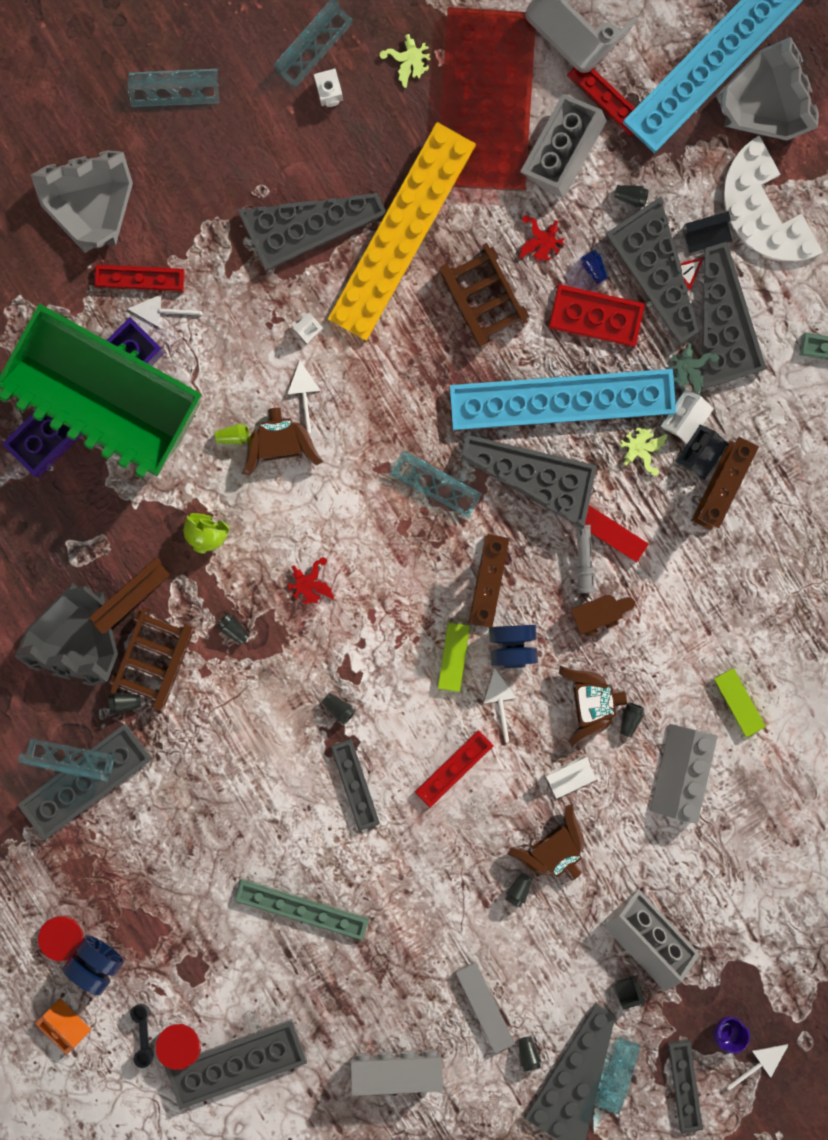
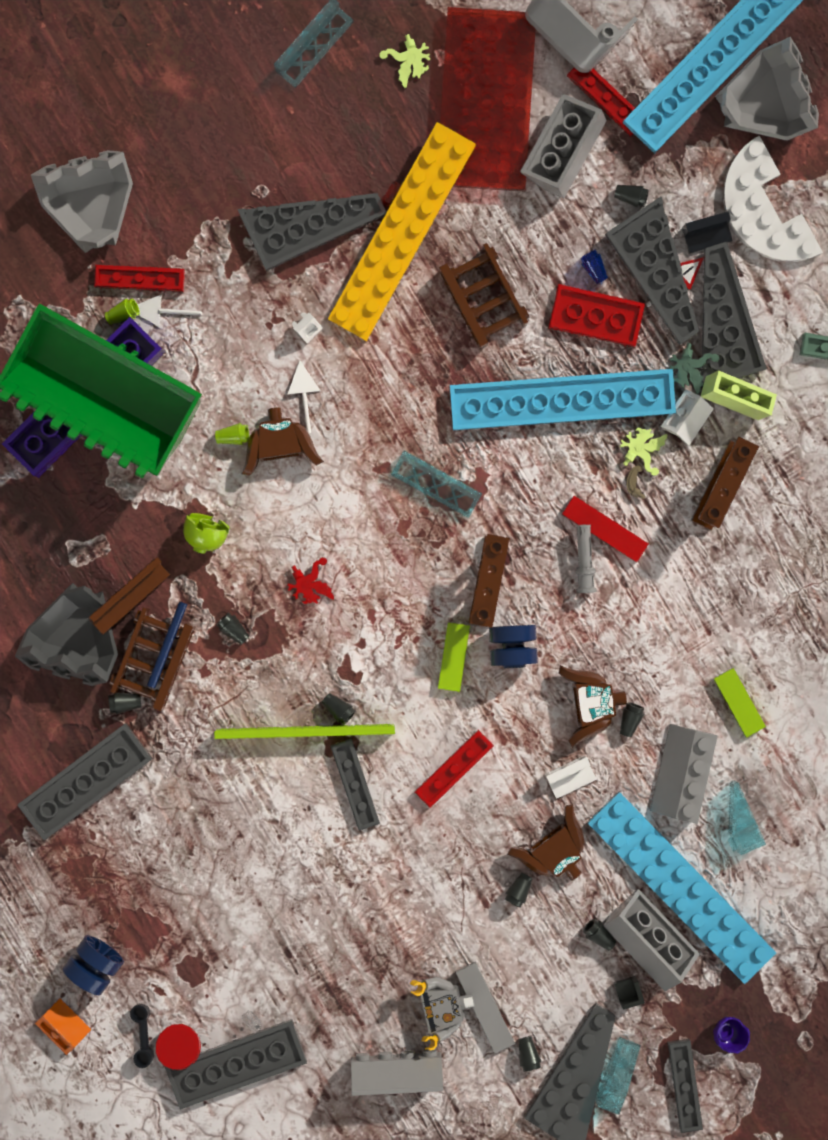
(60, 938): red tile -> none
(64, 767): clear light blue fence -> none
(122, 312): none -> lime cone
(168, 641): none -> dark blue bar
(173, 79): clear light blue fence -> none
(301, 909): sand green tile -> none
(304, 731): none -> lime tile
(328, 88): white brick -> none
(391, 193): none -> clear red tile
(441, 1007): none -> light grey torso
(499, 691): white piece -> none
(545, 239): red piece -> none
(547, 479): dark grey wing -> none
(599, 934): none -> pearl dark grey cone
(600, 612): reddish brown hinge -> none
(631, 482): none -> dark tan piece
(681, 887): none -> medium azure plate
(702, 451): black panel -> none
(738, 395): none -> yellowish green brick
(742, 825): none -> clear light blue slope
(768, 1058): white piece -> none

